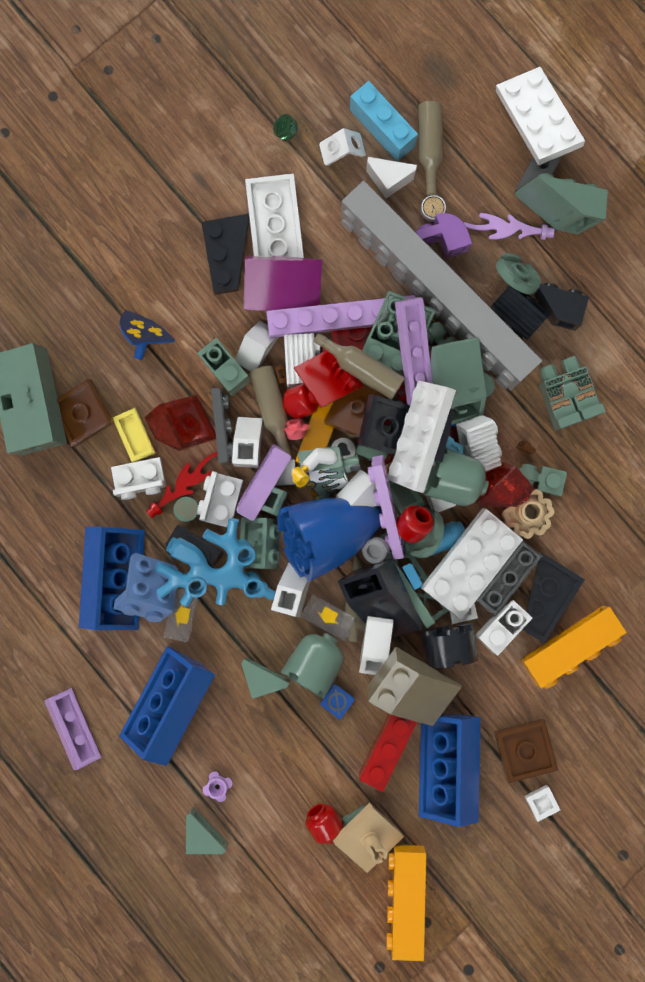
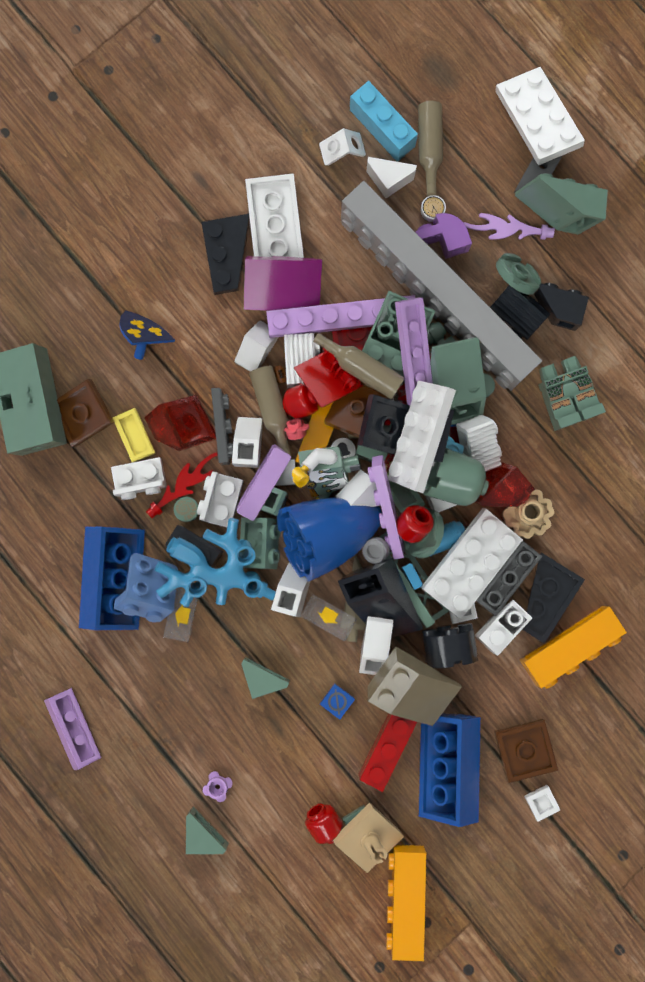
(166, 706): blue slope -> none
(224, 367): sand green slope -> none
(285, 127): clear green tile -> none
(315, 663): sand green cylinder -> none
(526, 446): reddish brown piece -> none
(548, 480): sand green plate -> none

